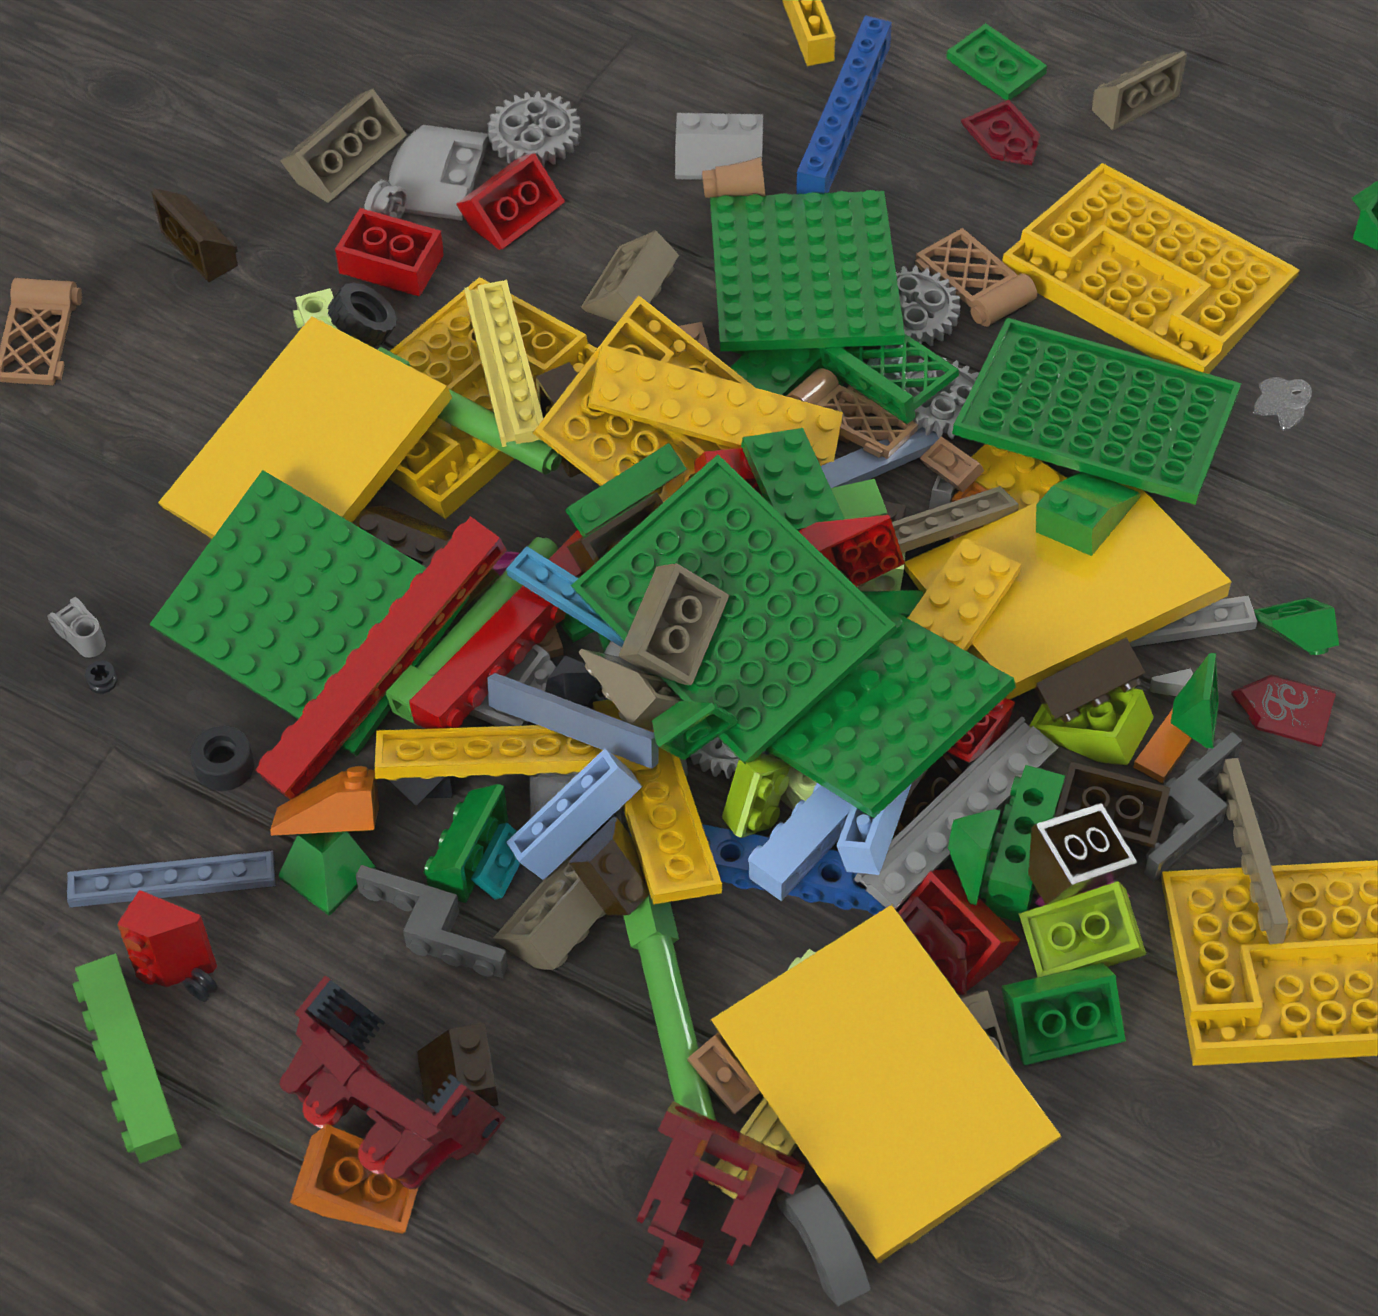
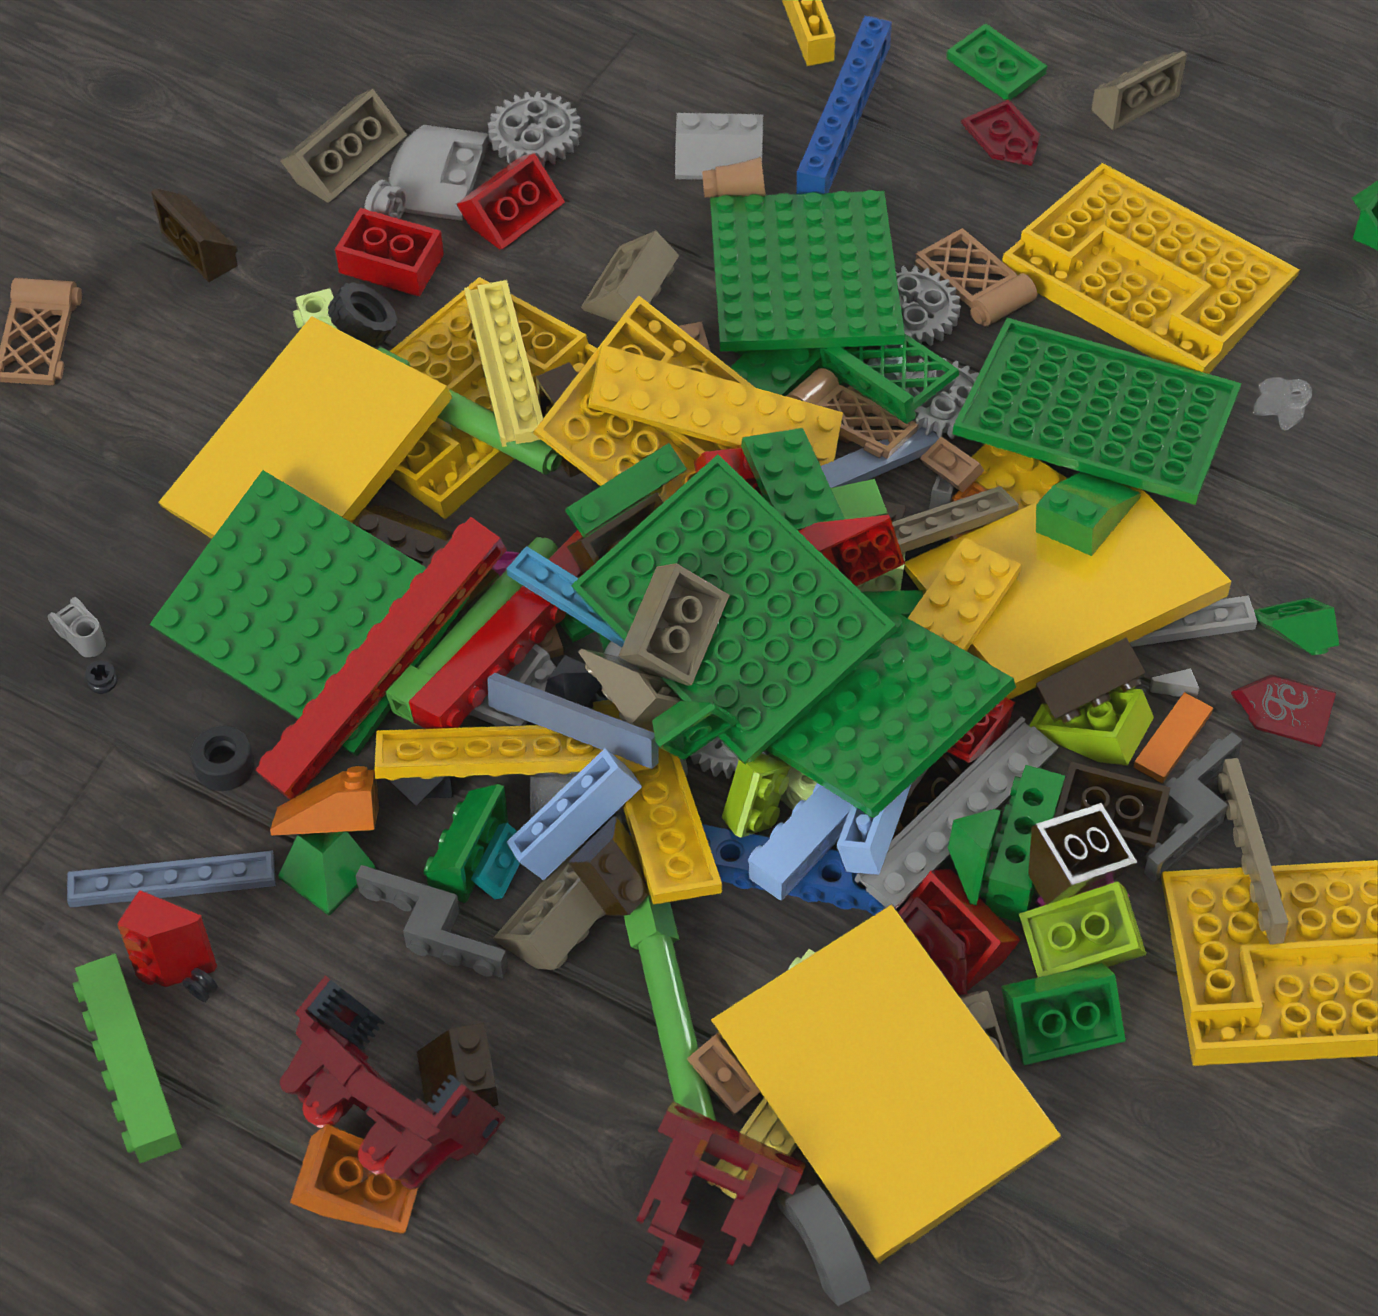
(1198, 704): green slope -> none

